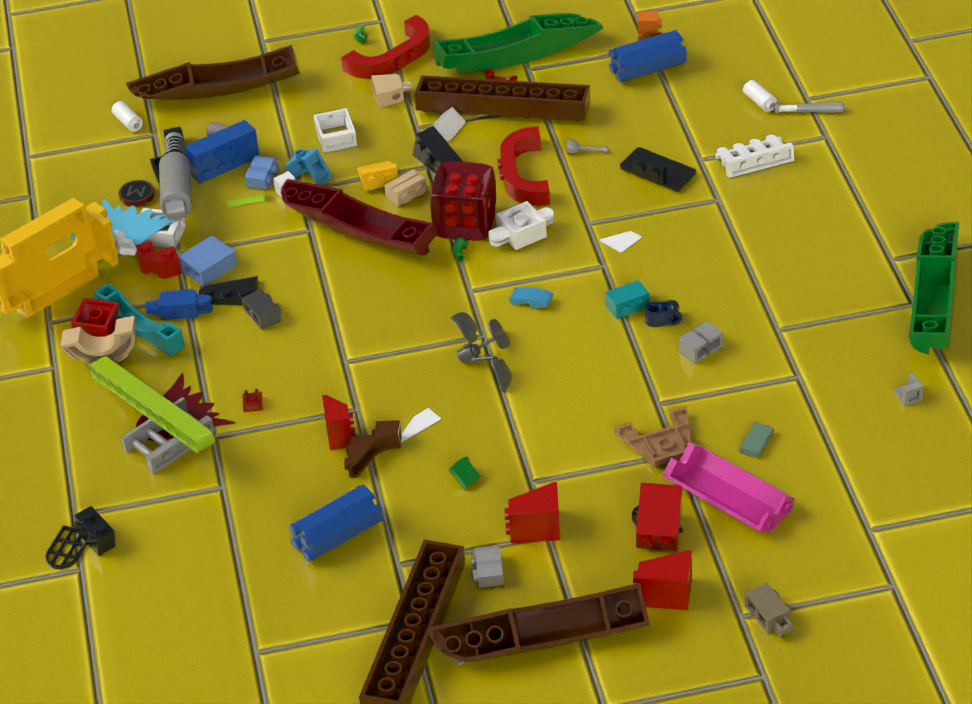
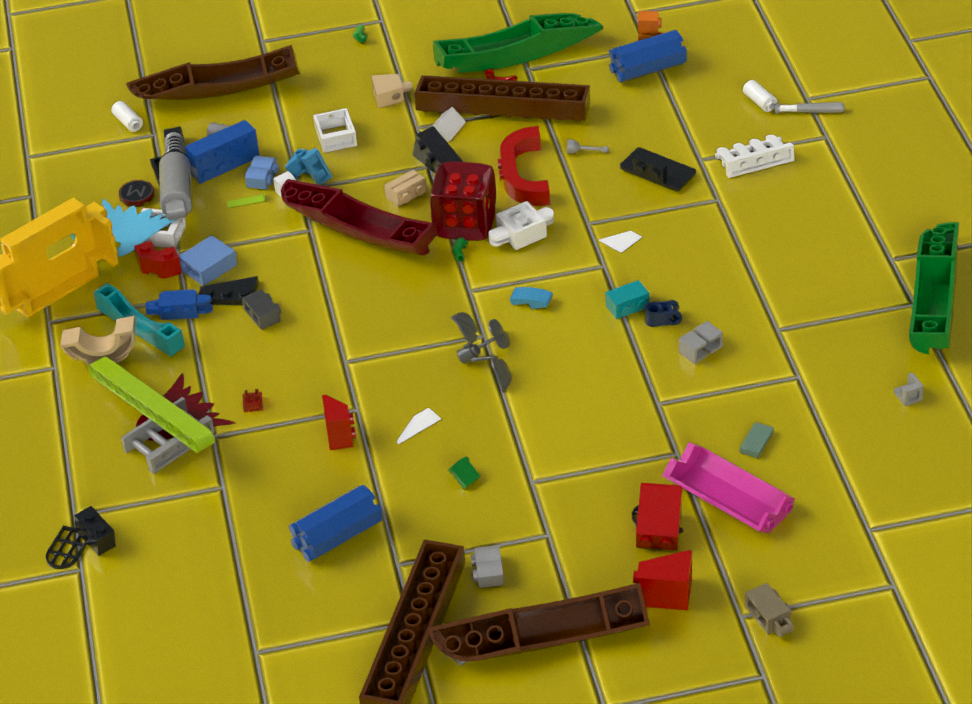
(96, 317): red slope -> none
(124, 245): white plate -> none
(366, 447): reddish brown arch -> none
(377, 174): yellow bracket -> none
(394, 59): red arch -> none
(534, 515): red slope -> none
(659, 445): medium nougat wing -> none

